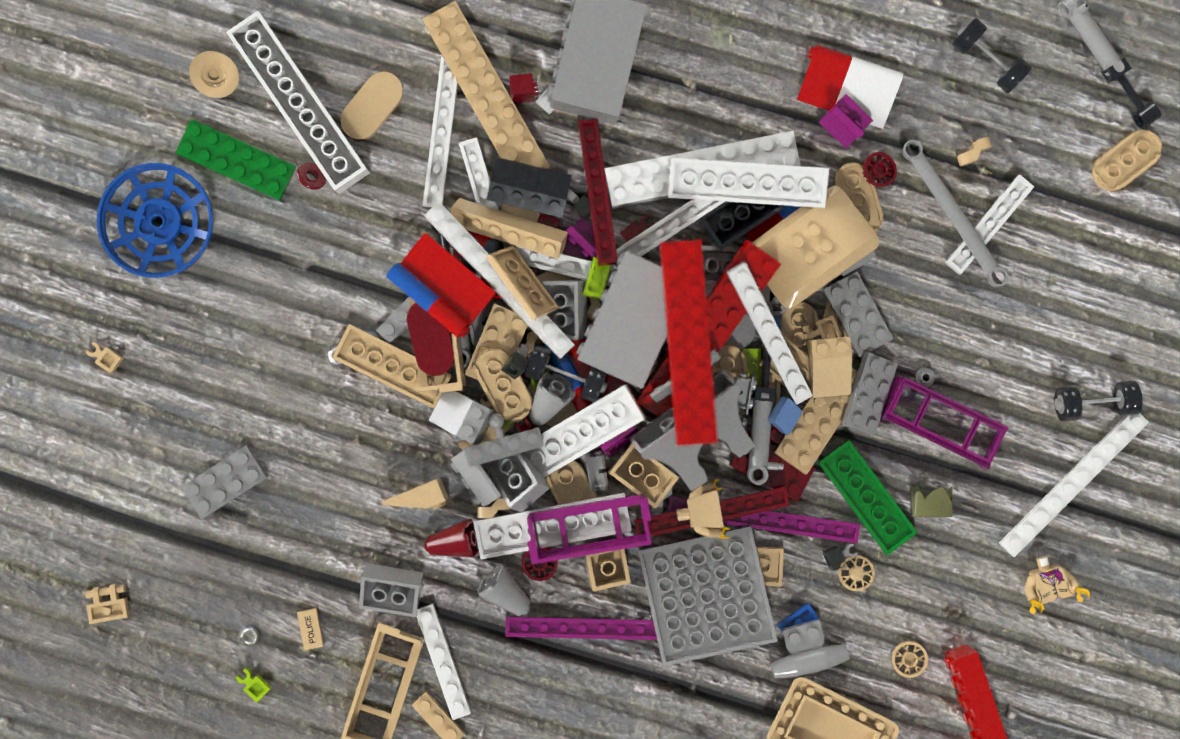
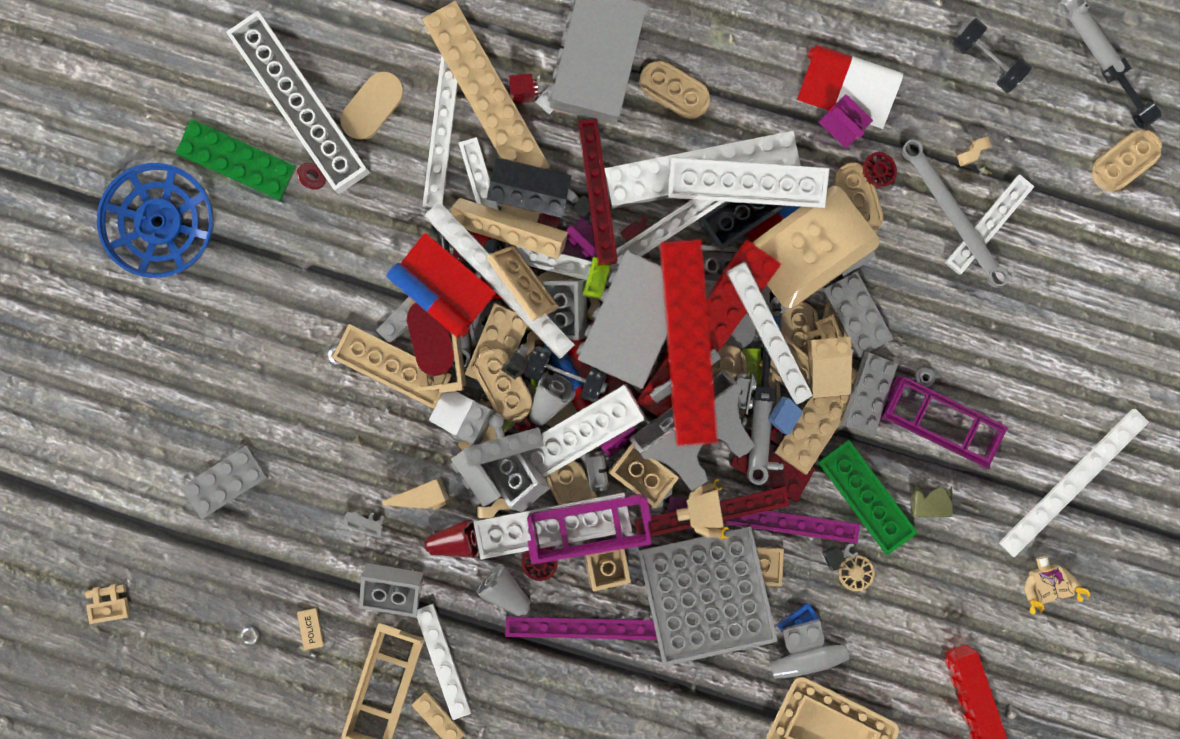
(106, 358): tan plate -> none
(213, 74): tan hat -> none
(256, 687): lime plate -> none
(358, 522): none -> light grey plate
(674, 89): none -> tan tile
(909, 659): tan wheel -> none
(1126, 399): black axle -> none

